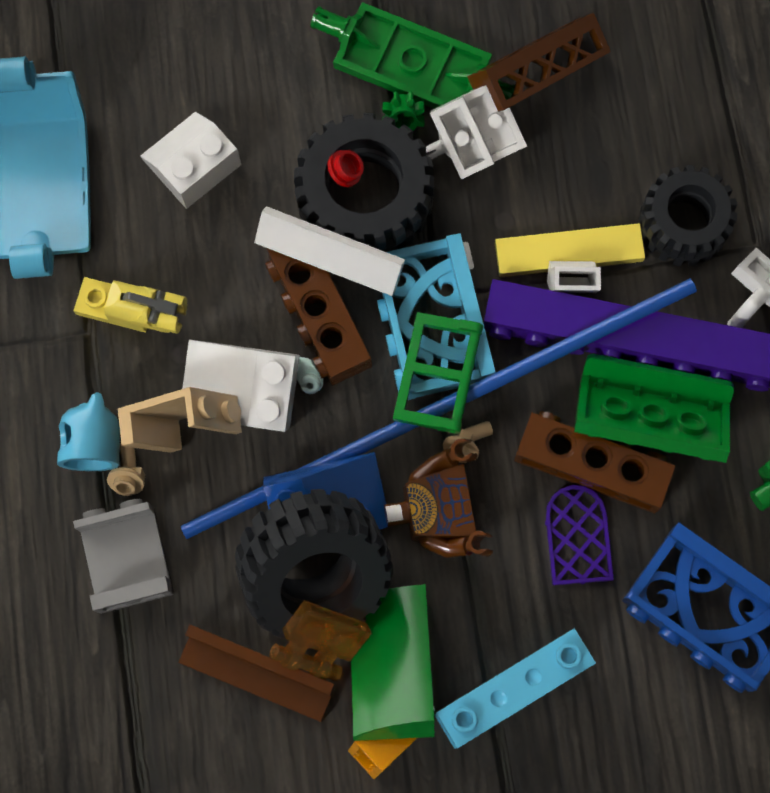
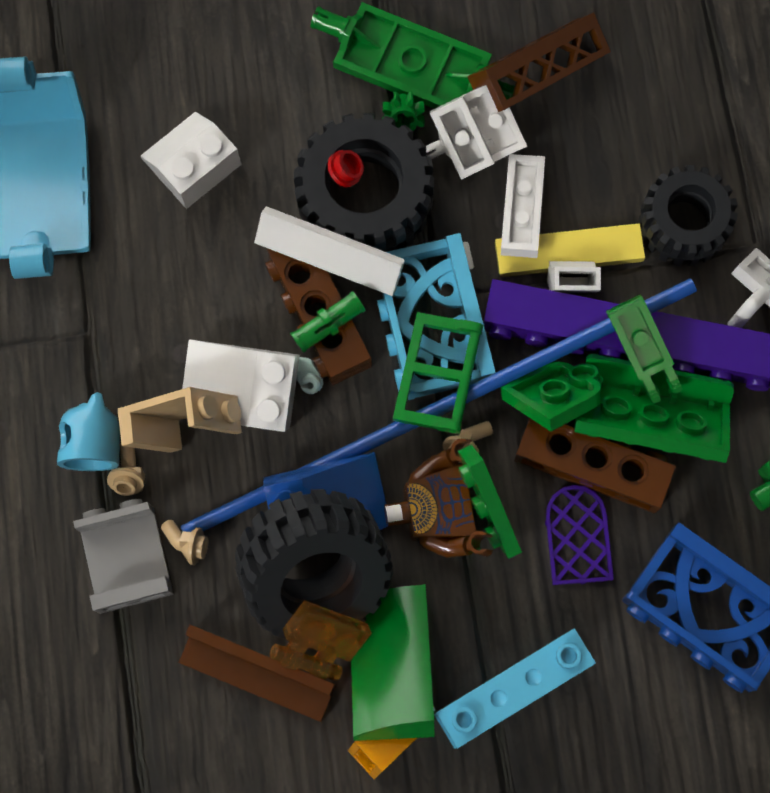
(130, 306): light yellow plate -> none
(191, 544): none -> tan plate
(328, 321): none -> green pin
(488, 502): none -> green plate
(523, 206): none -> white plate
(555, 393): none -> green plate
(643, 344): none -> green hinge

